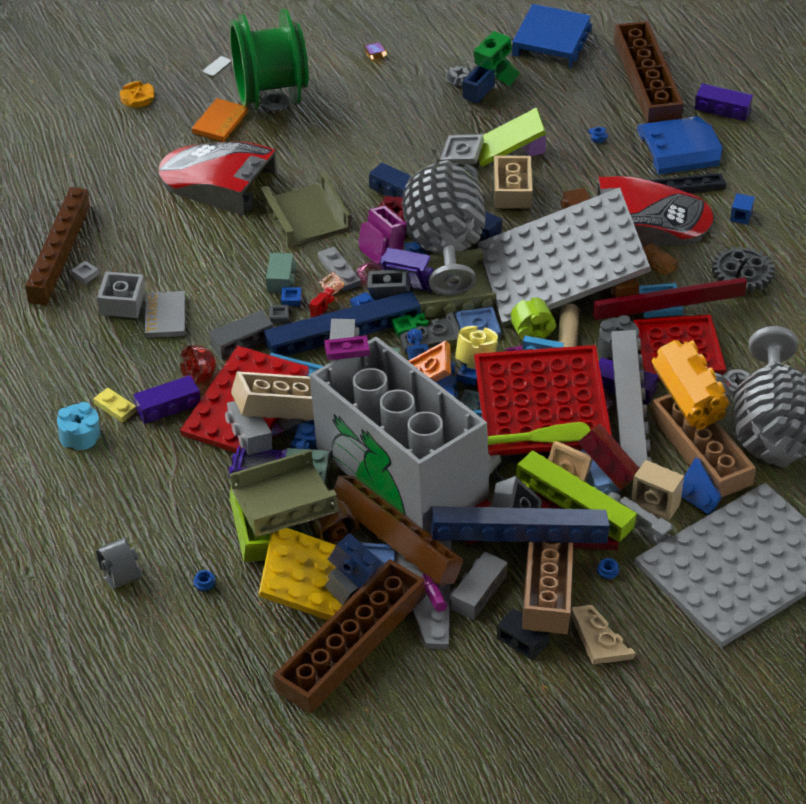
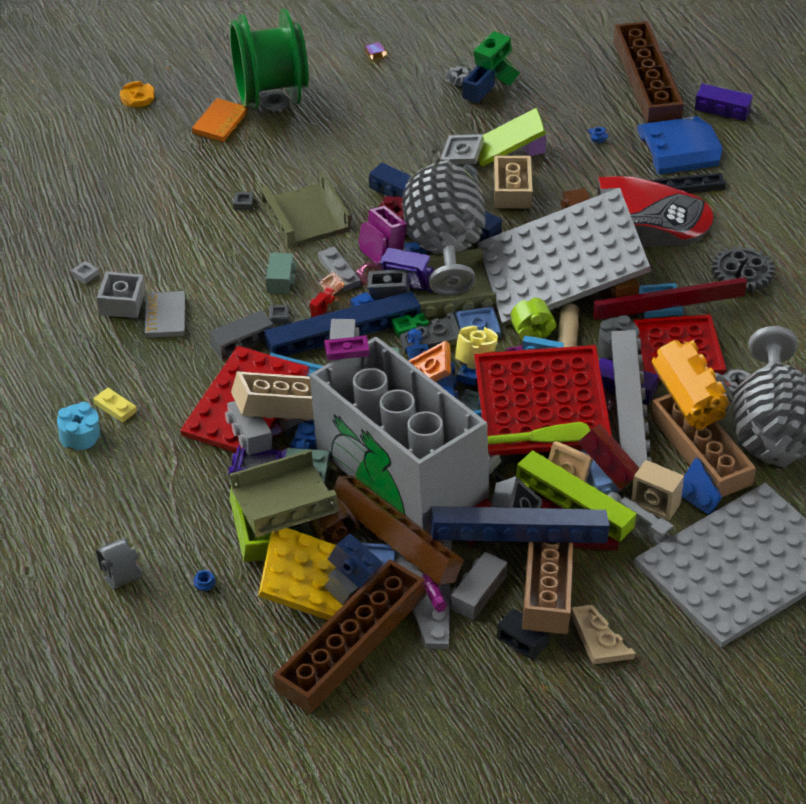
(57, 246): reddish brown brick -> none
(167, 399): dark purple brick -> none
(198, 363): clear red cylinder -> none
(216, 171): windscreen -> none
(217, 65): white sticker -> none
(291, 296): blue plate -> none
(552, 32): blue panel -> none
(608, 568): blue plate -> none
(659, 259): clear orange plate -> none
(742, 209): blue brick -> none

